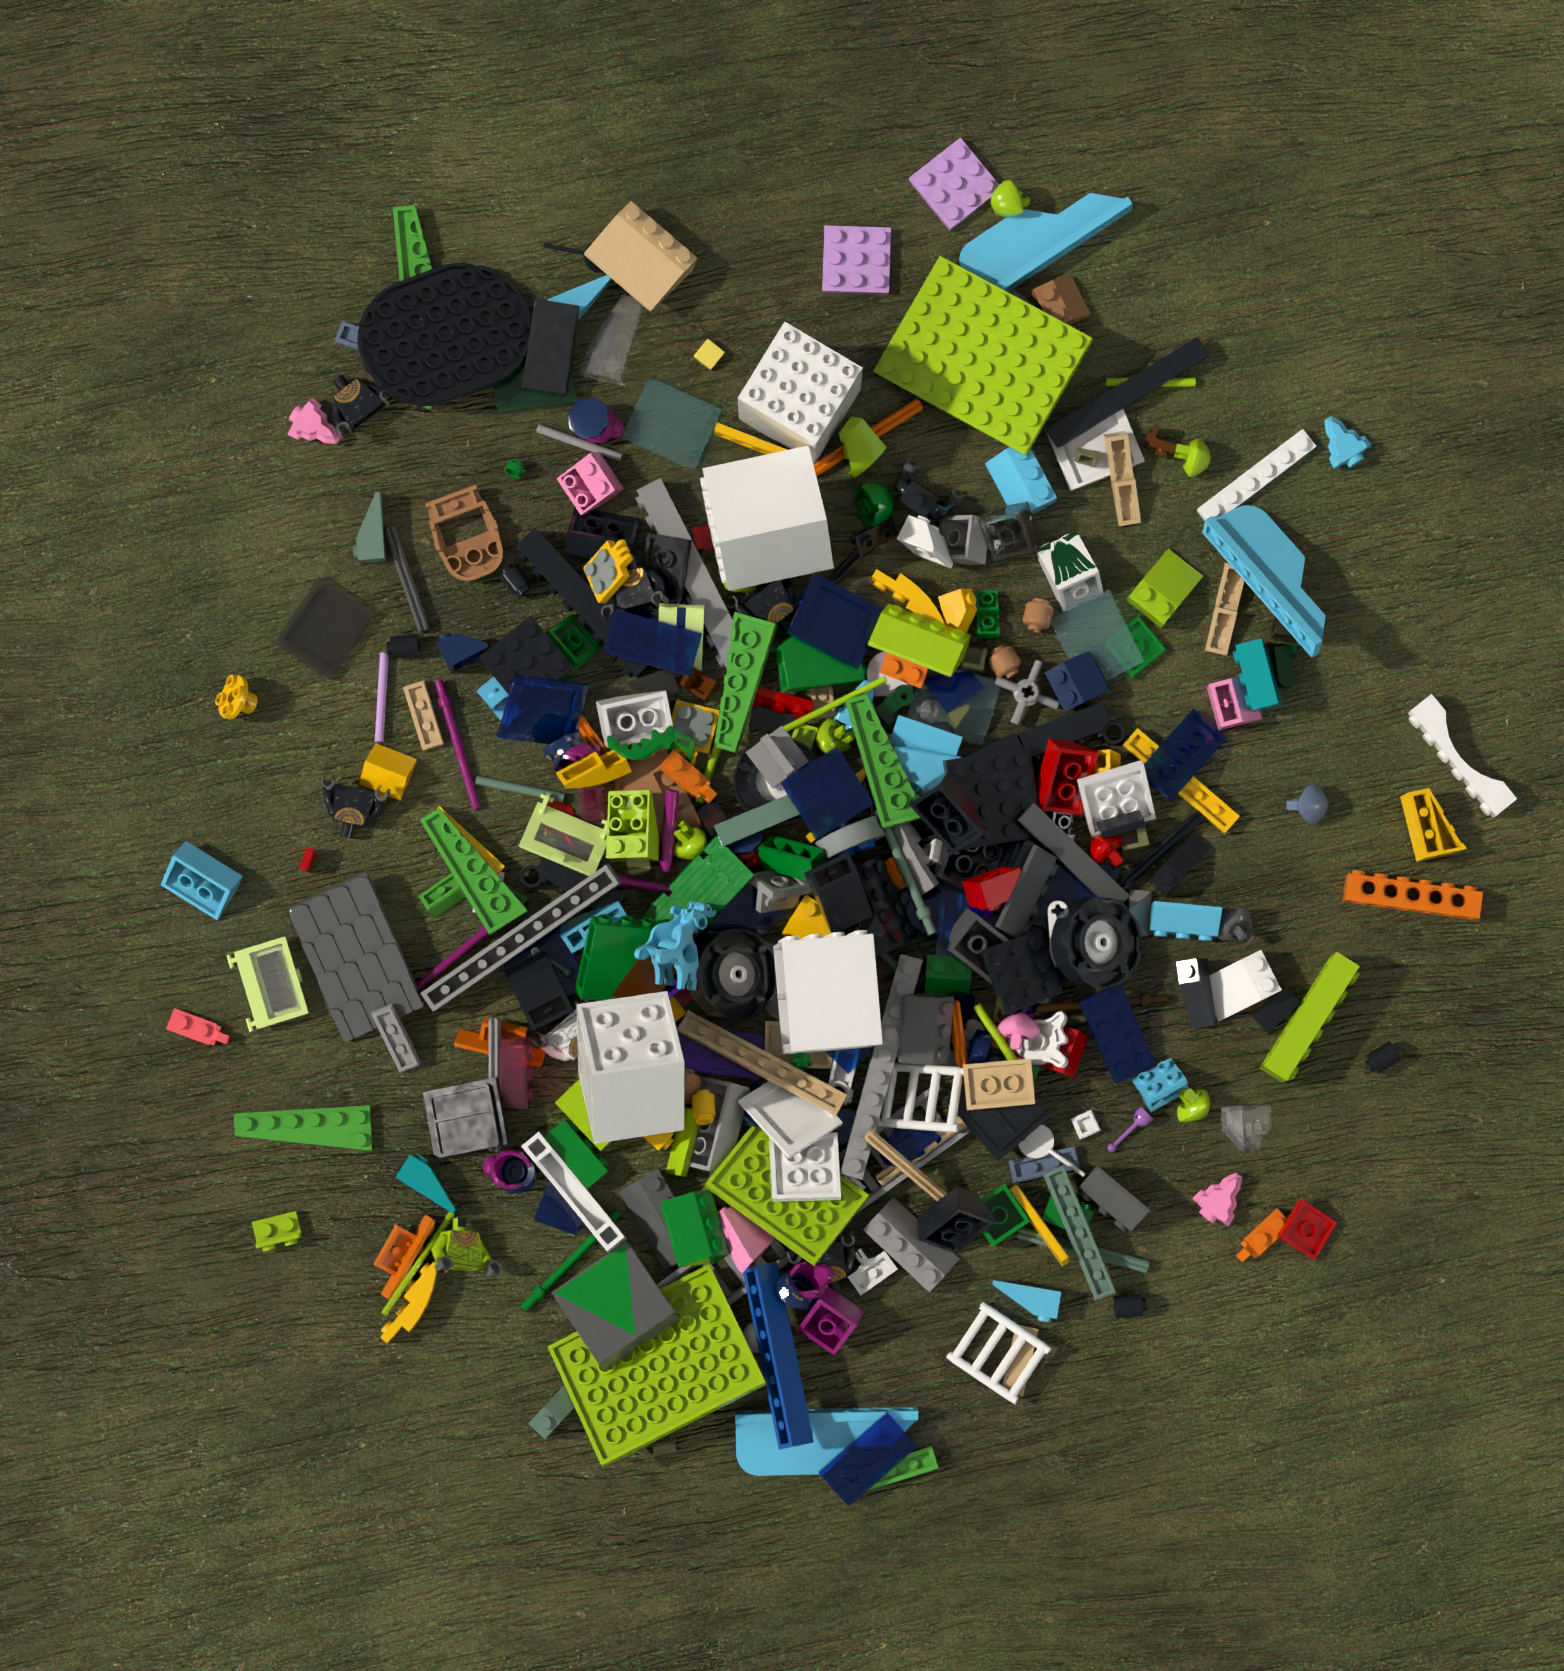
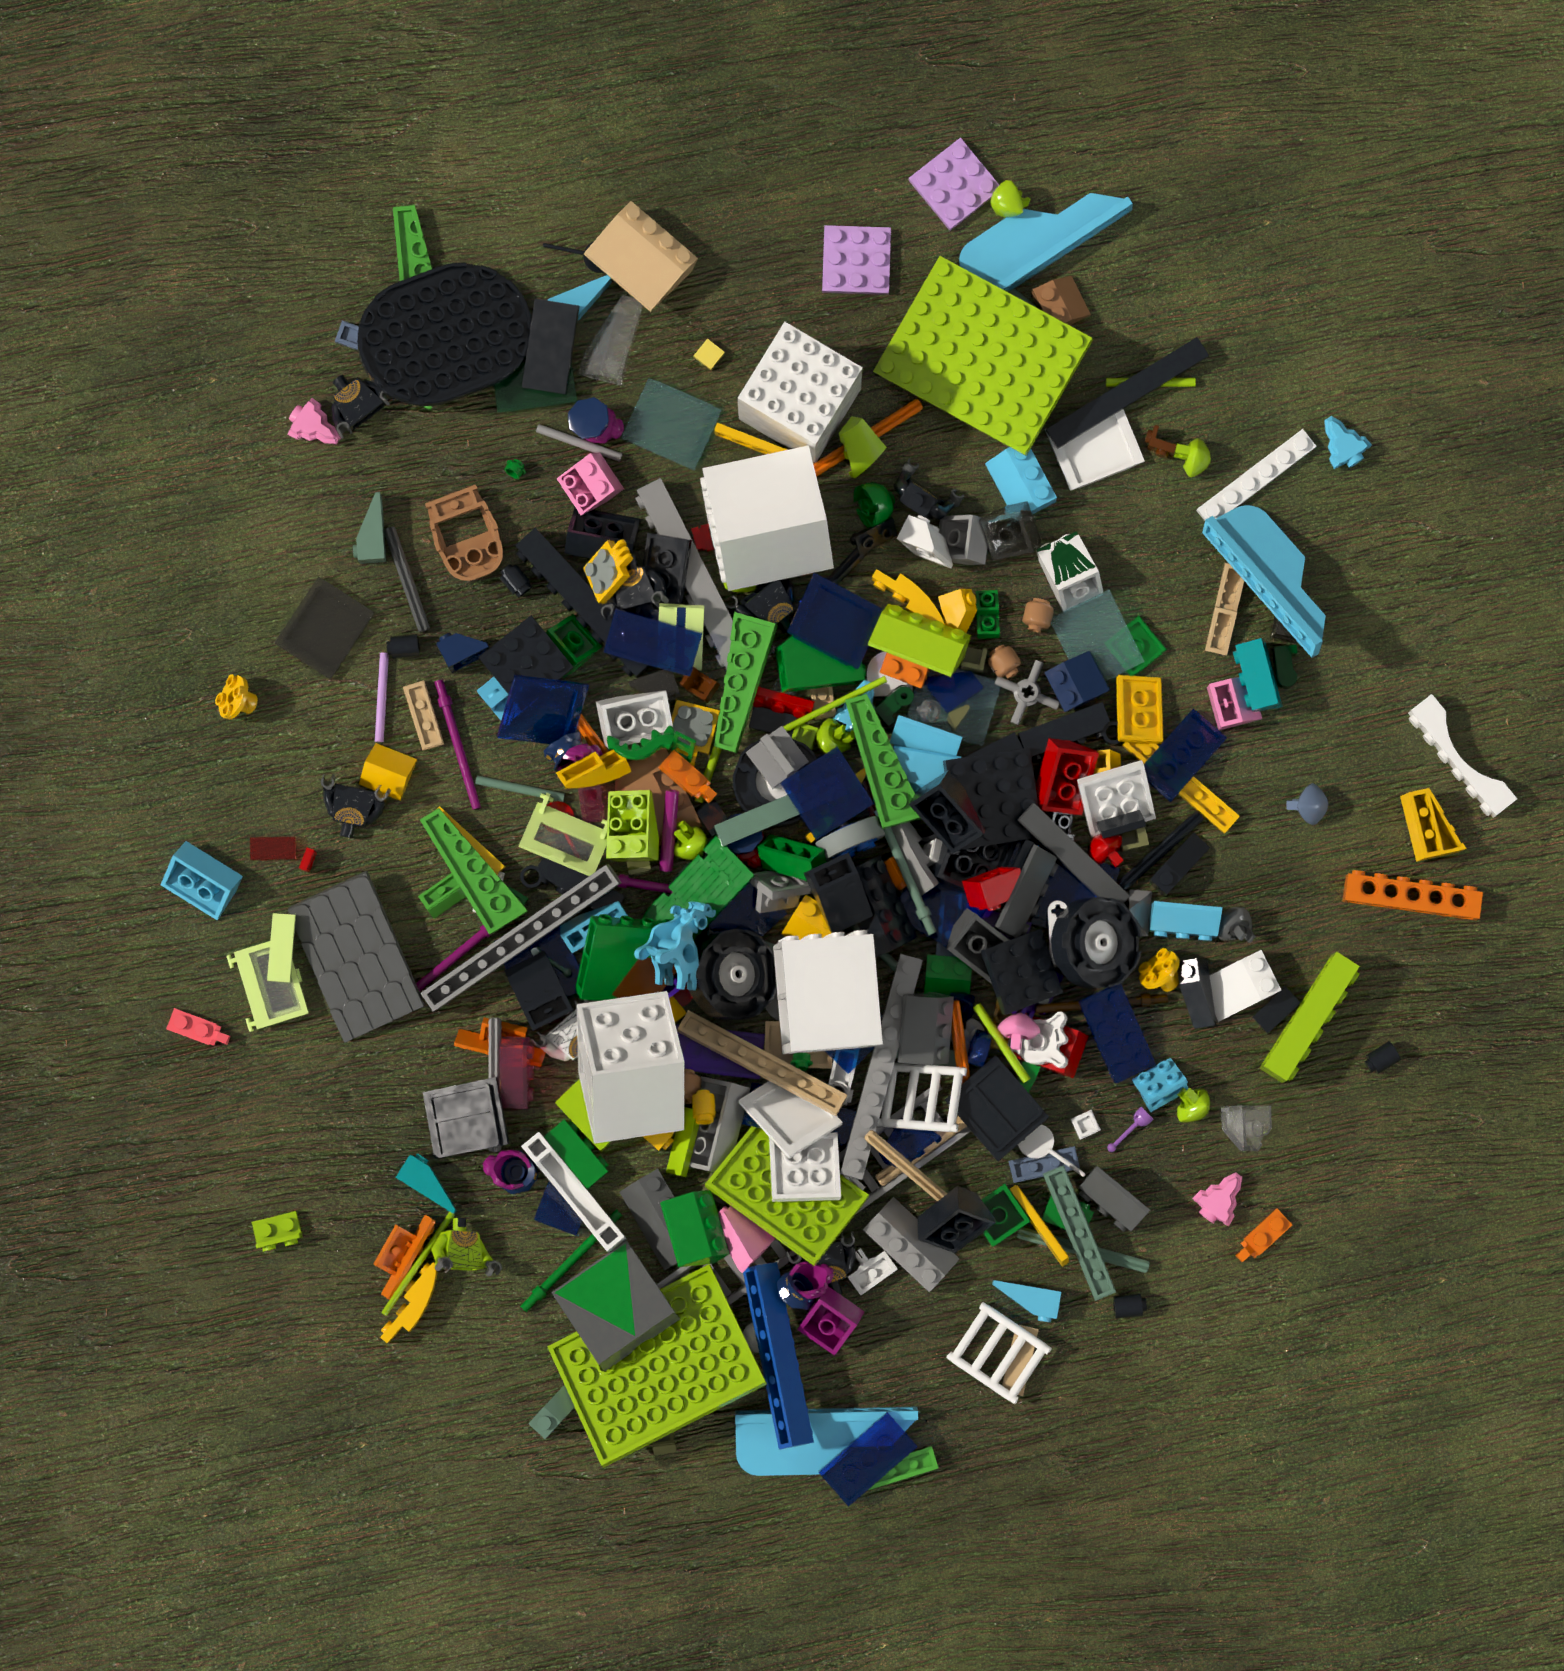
(272, 848): none -> clear red tile
(281, 948): none -> yellowish green tile
(322, 1126): bright green wing -> none
(396, 1037): light grey tile -> none
(999, 1084): tan plate -> none
(1086, 457): olive slope -> none
(1122, 478): tan slope -> none
(1139, 709): none -> yellow tile
(1160, 971): none -> yellow plate
(1164, 588): lime slope -> none
(1307, 1229): red tile -> none

